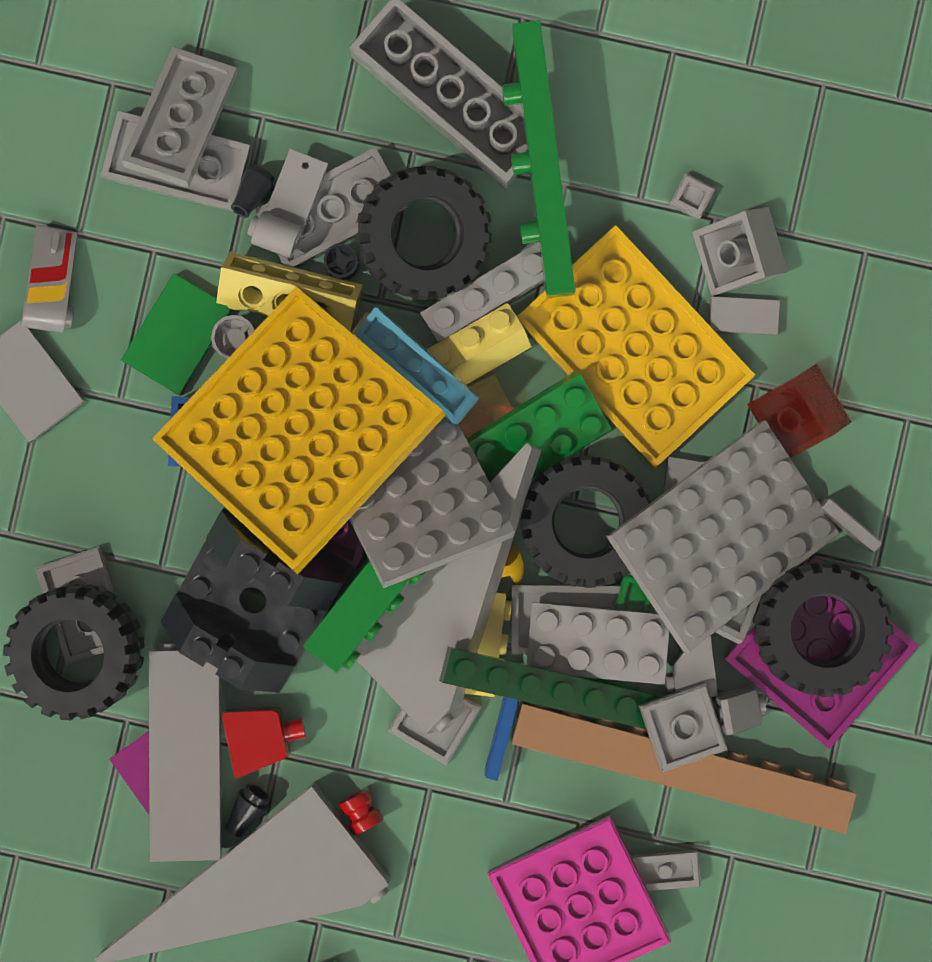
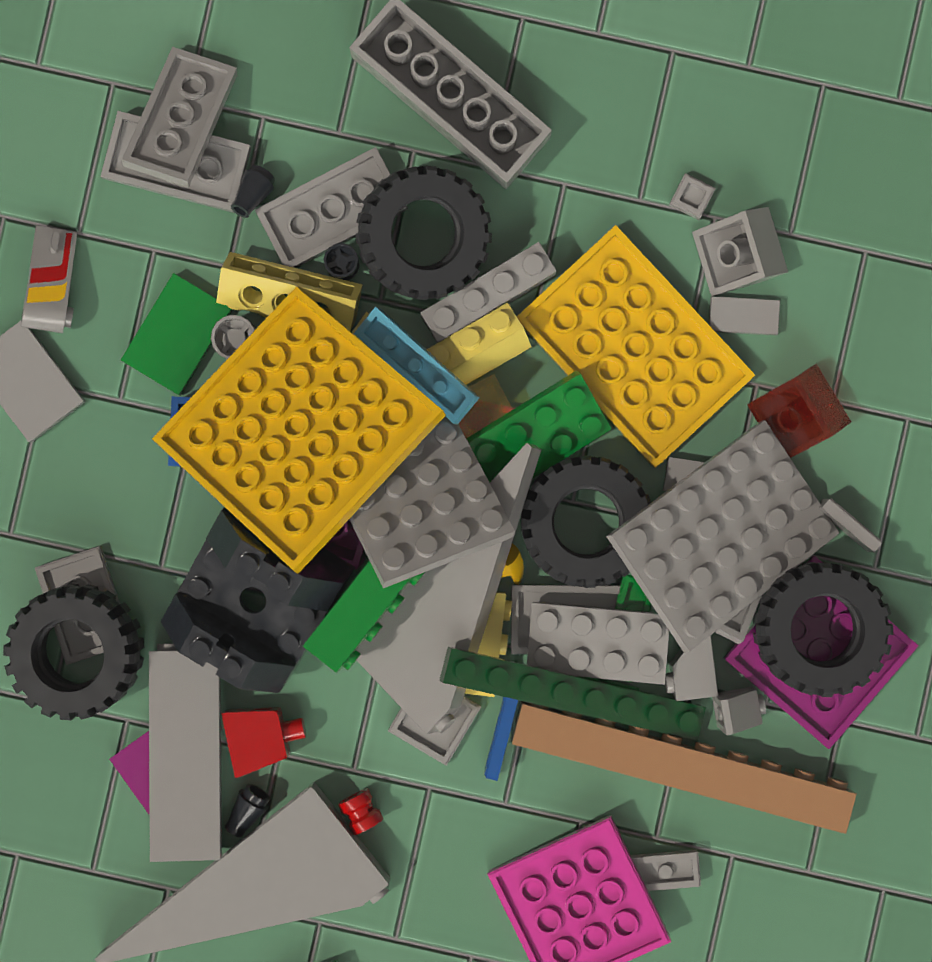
(289, 205): light grey door -> none
(540, 159): green piece -> none
(683, 727): light grey tile -> none

